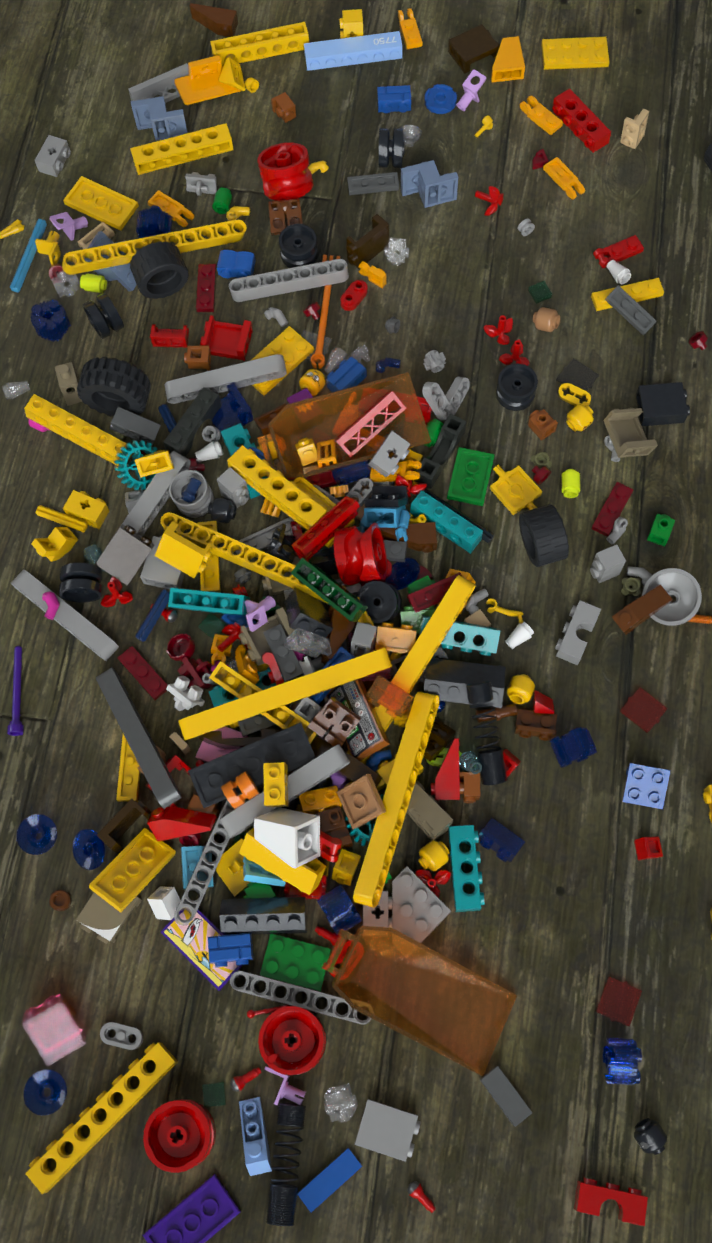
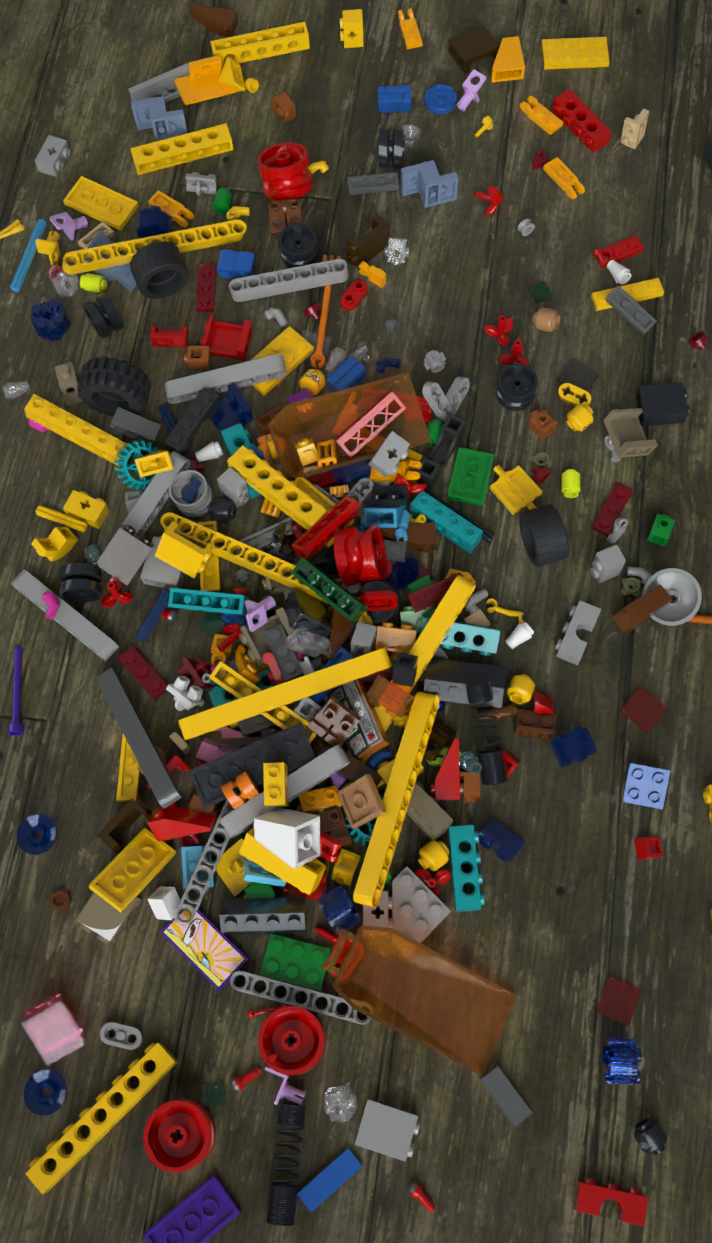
(88, 849): clear blue dish -> none
(181, 646): dark red hair -> none
(207, 431): light grey bush -> none
(230, 949): blue brick -> none
(254, 1137): light blue slope -> none
(353, 50): light blue brick -> none
(379, 600): none -> red plate
(405, 669): none -> black brick

